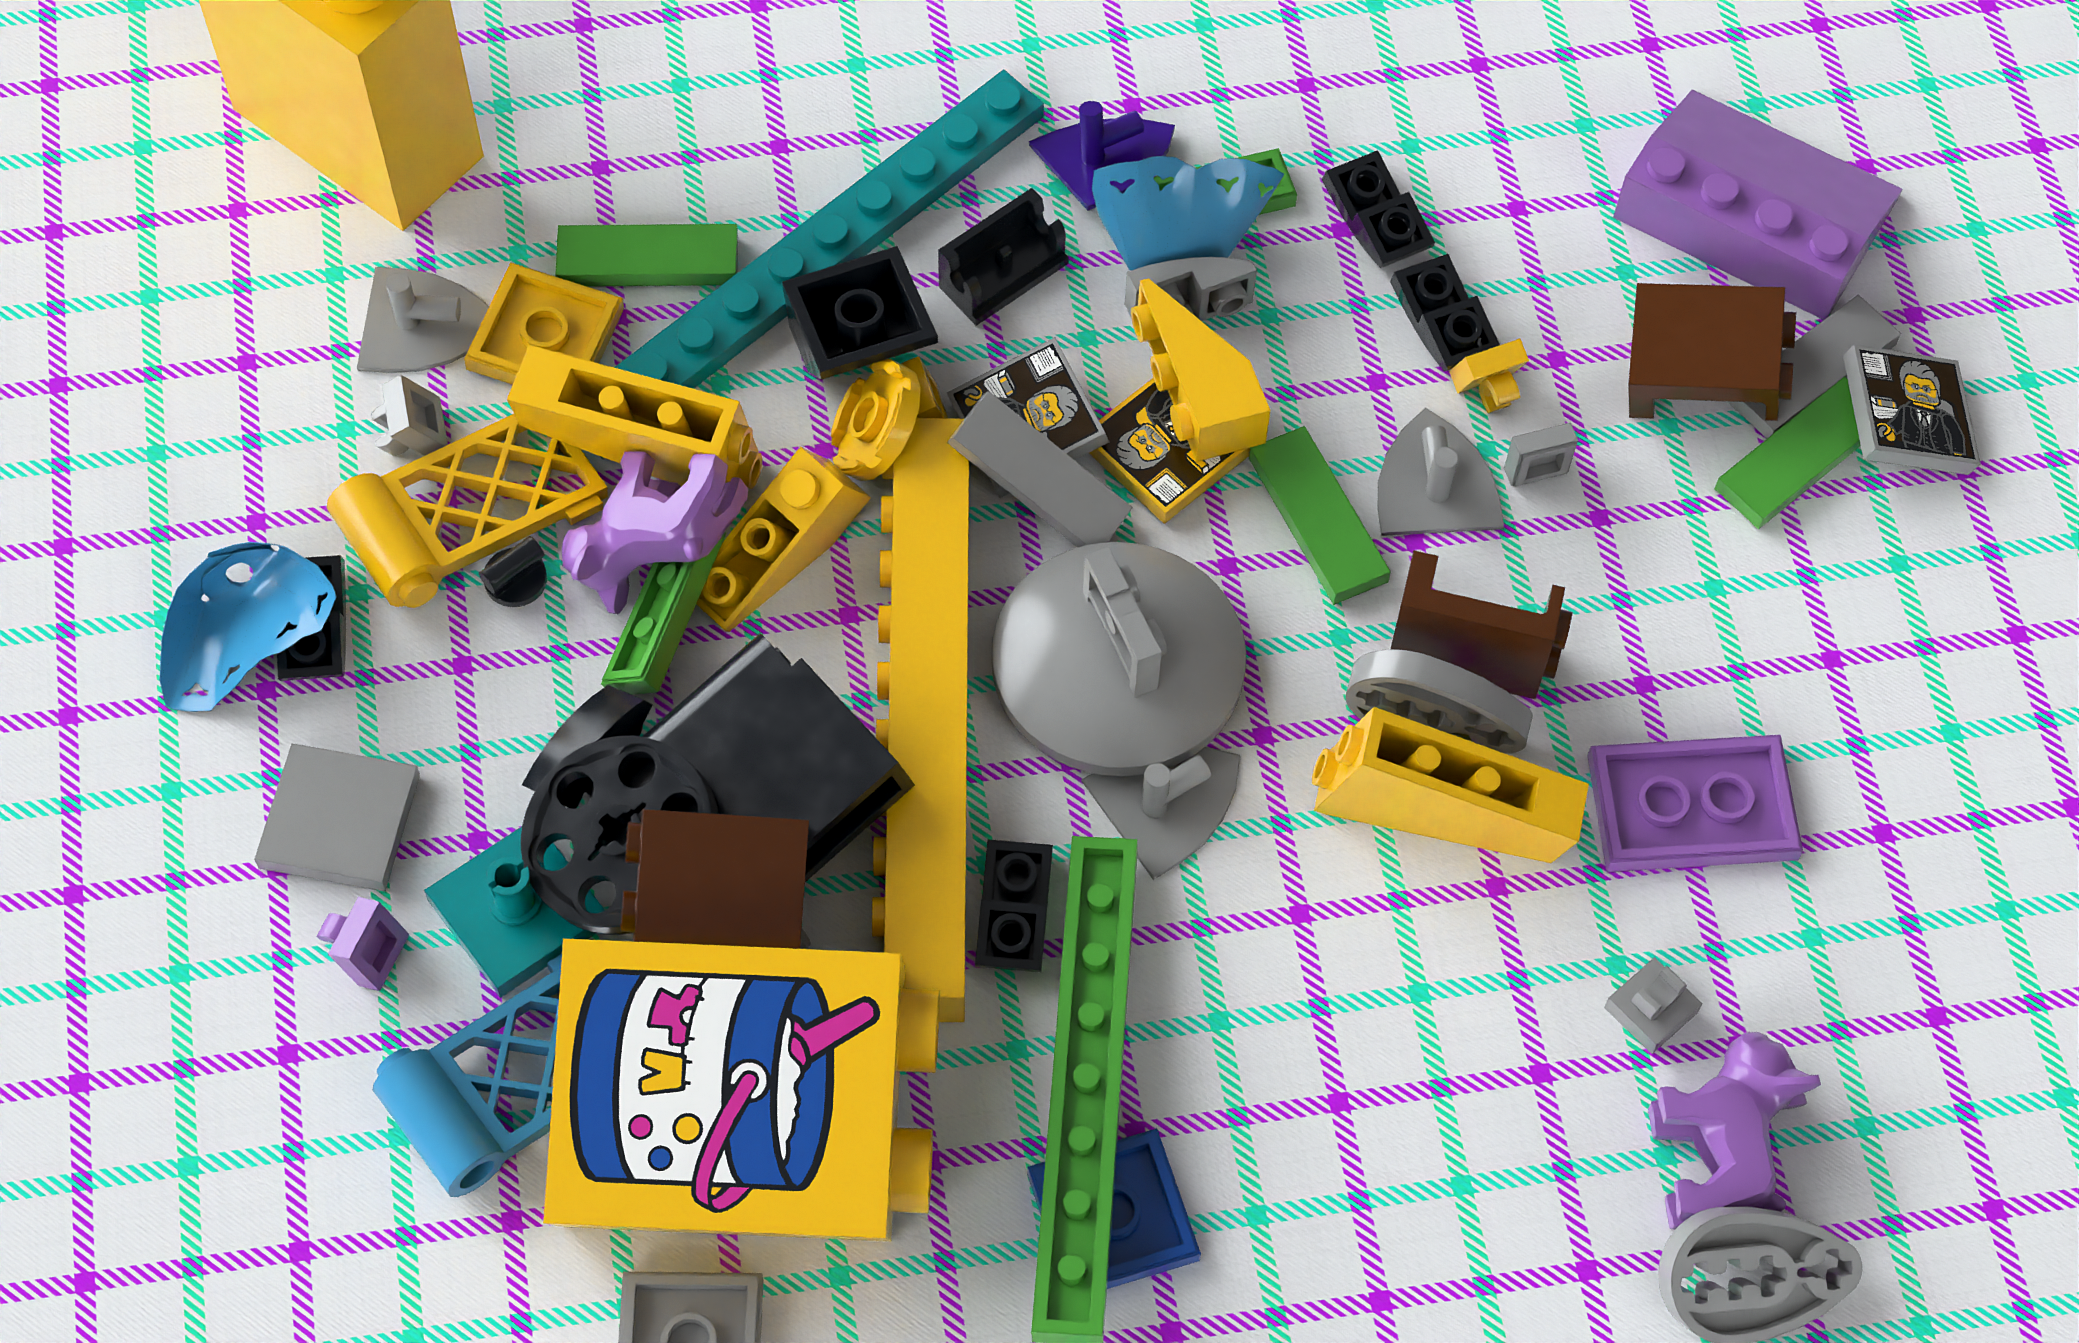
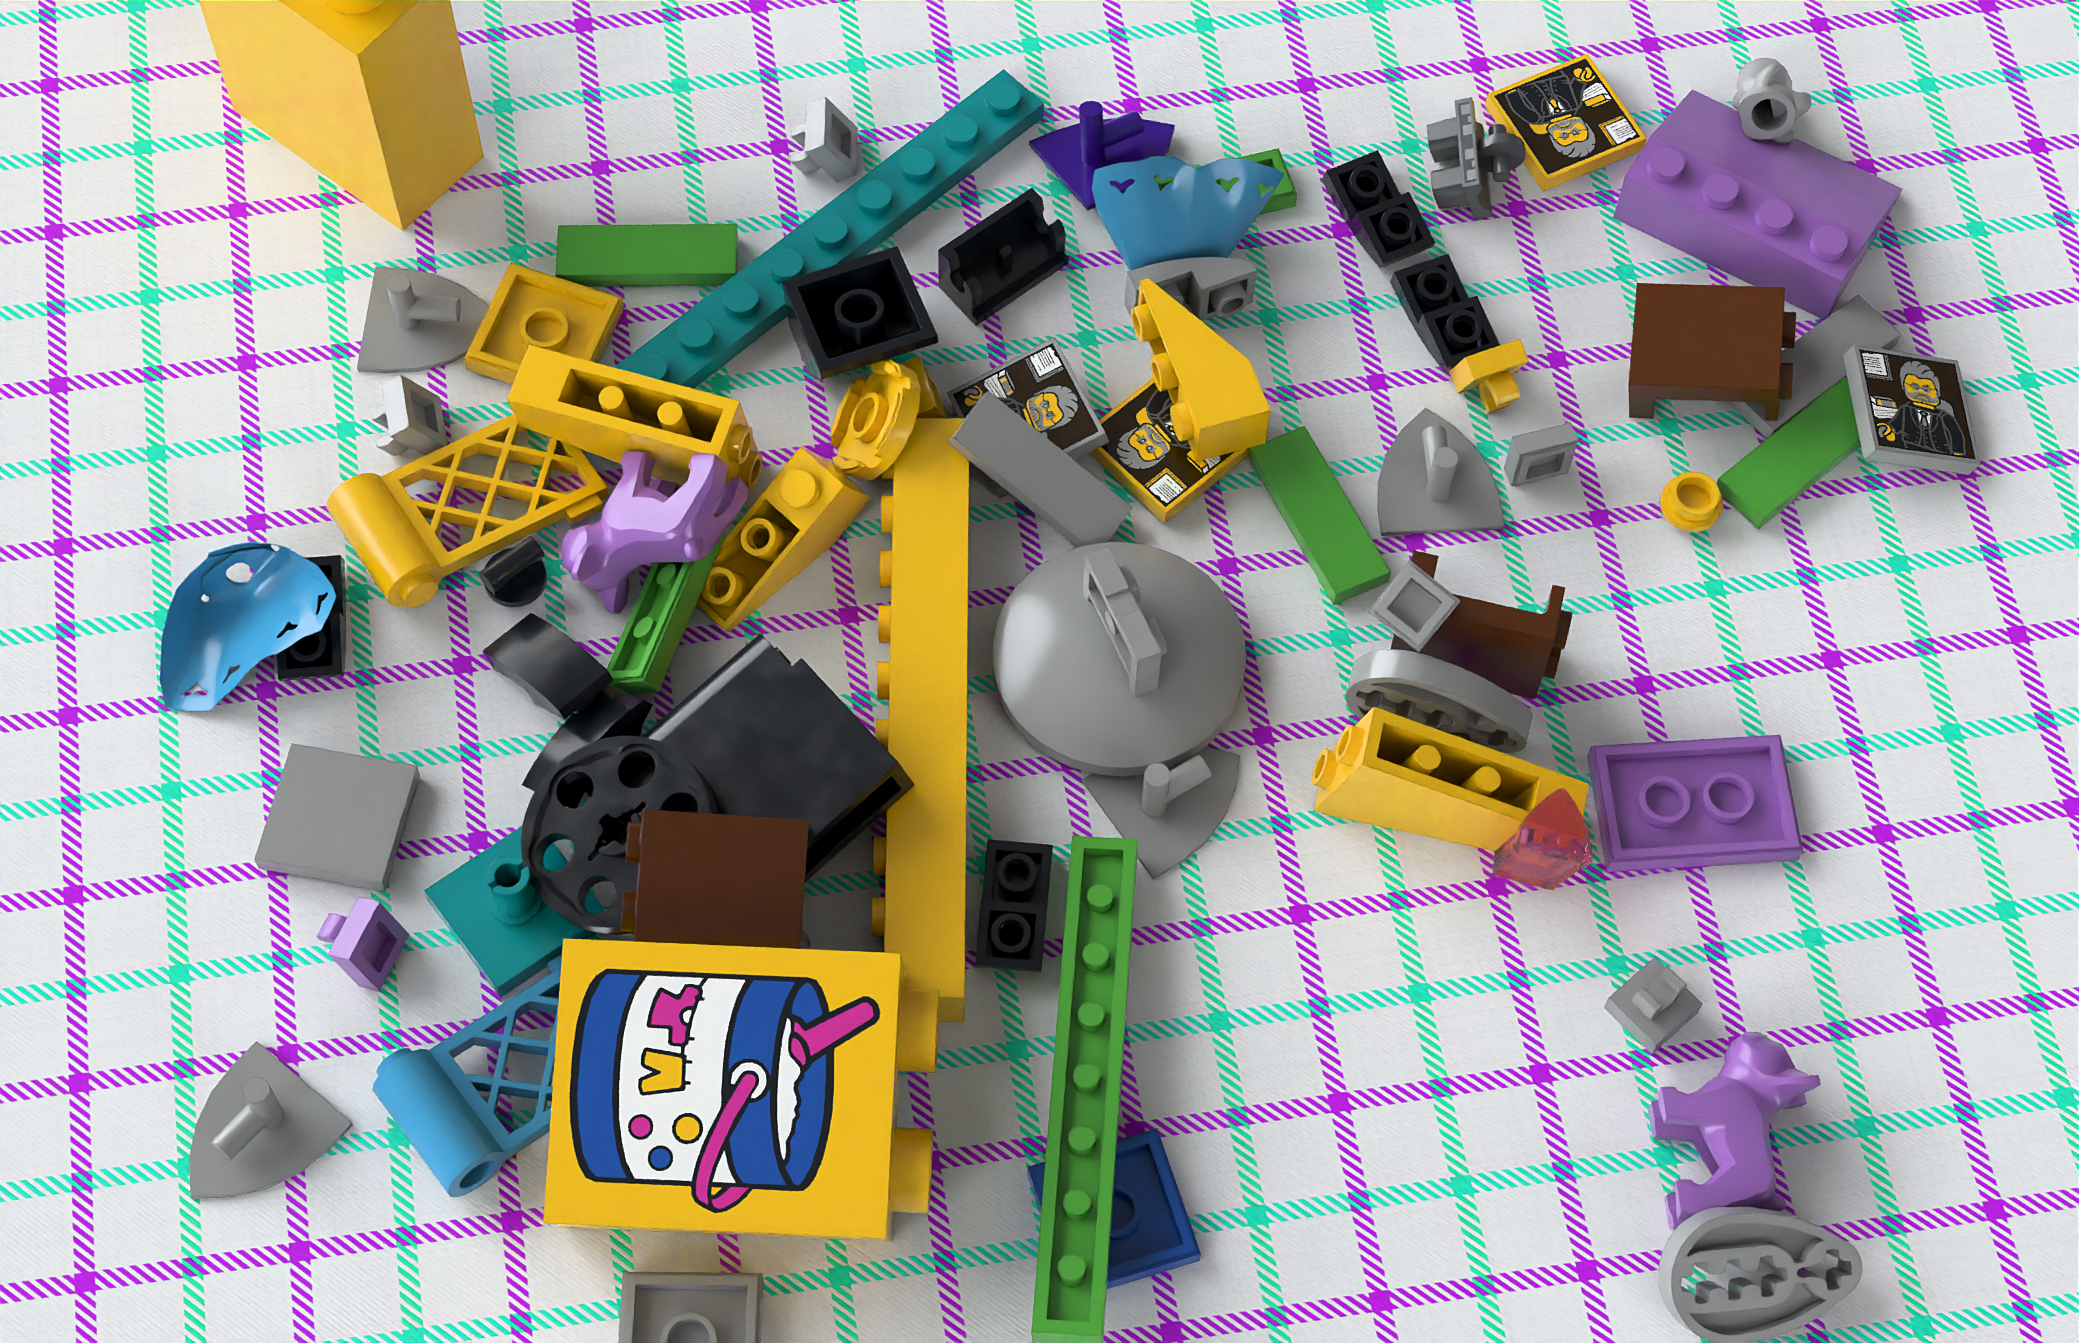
(259, 1129): none -> light grey shield
(549, 666): none -> black slope
(827, 141): none -> light grey tile
(1414, 606): none -> light grey tile
(1478, 155): none -> dark grey hips
(1547, 844): none -> clear pink tile
(1566, 121): none -> tile
(1691, 502): none -> yellow plate
(1768, 102): none -> light grey animal

